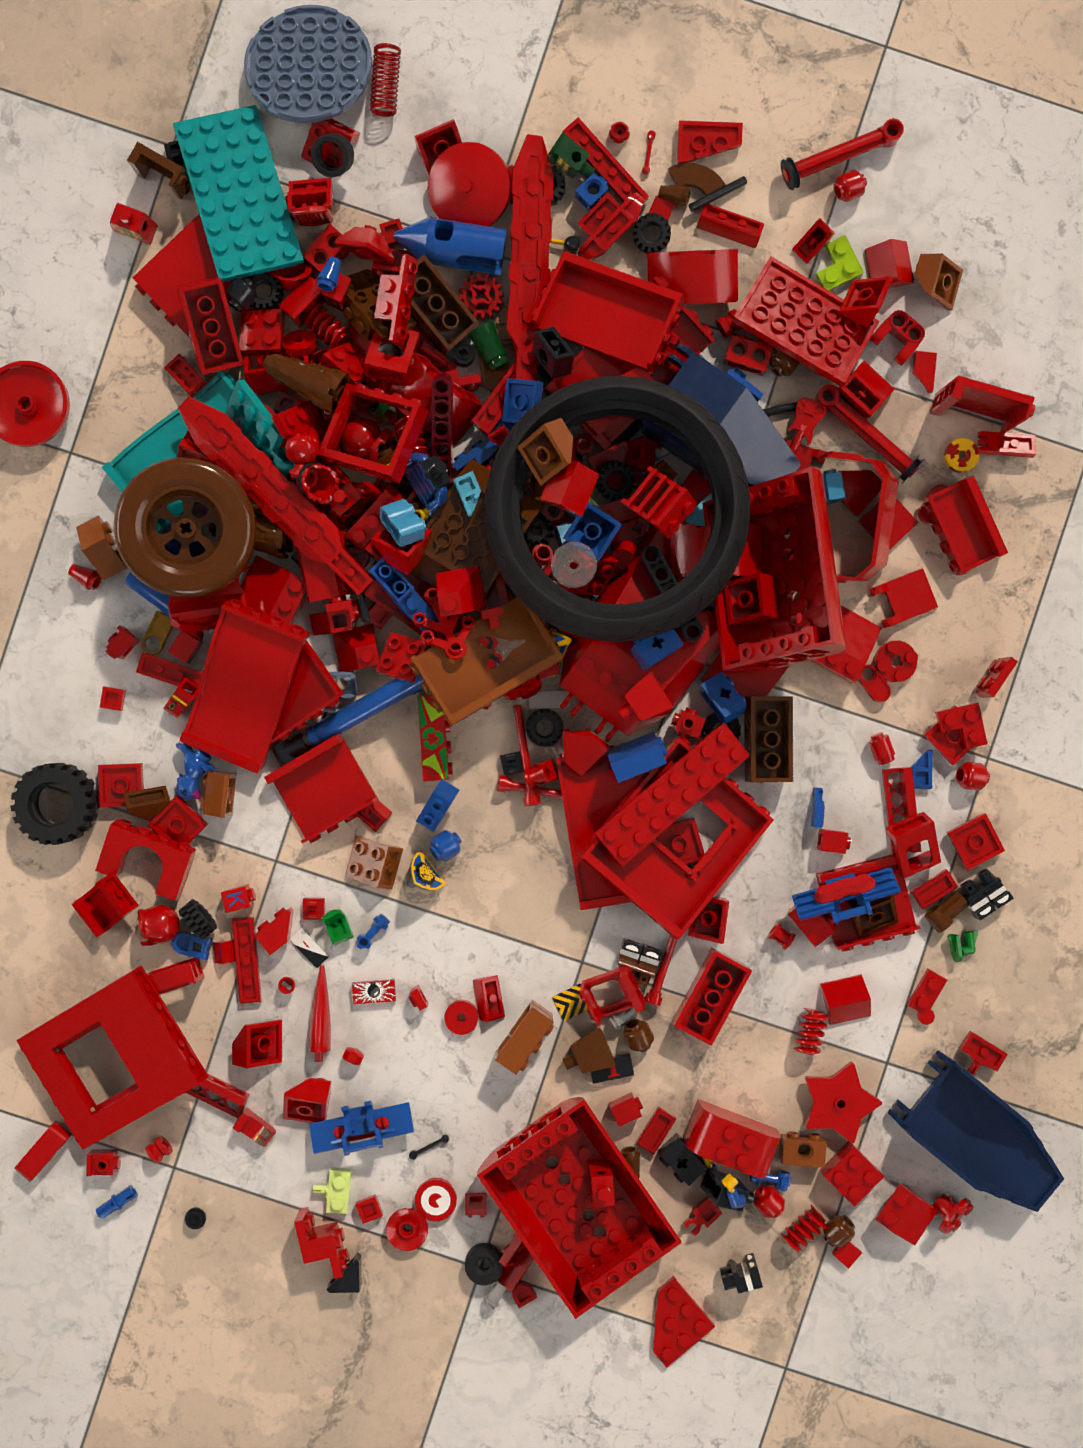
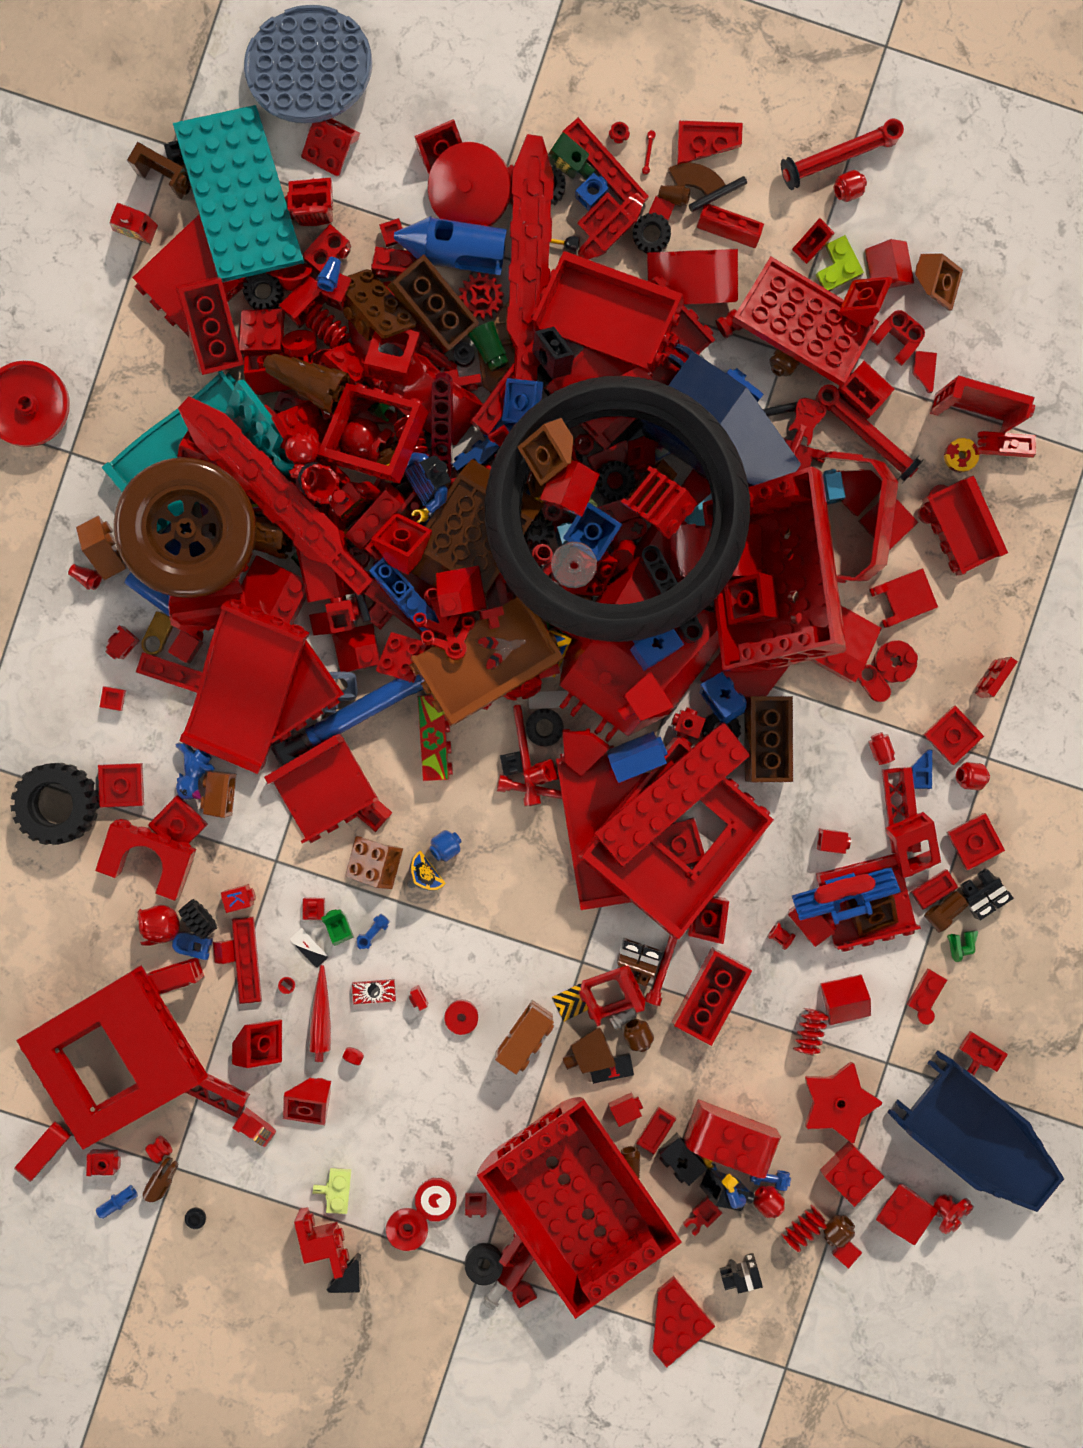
(105, 904): red panel -> none
(147, 802): reddish brown slope -> none
(160, 1181): none -> reddish brown arm
(181, 698): red leg -> none
(185, 375): red plate -> none
(240, 294): black head -> none
(276, 933): red slope -> none
(317, 159): black tyre -> none
(361, 1124): blue piece -> none
(366, 244): red slope -> none
(369, 1209): red plate -> none
(383, 55): red piece -> none
(395, 299): red bracket -> none
(402, 522): dark azure brick -> none
(413, 1154): black hinge -> none
(437, 805): blue brick -> none
(468, 491): medium azure tile -> none
(488, 998): red slope -> none
(601, 1184): red torso -> none
(746, 360): red brick -> none
(812, 1157): dark orange brick -> none
(818, 808): blue tile -> none
(966, 718): red plate -> none

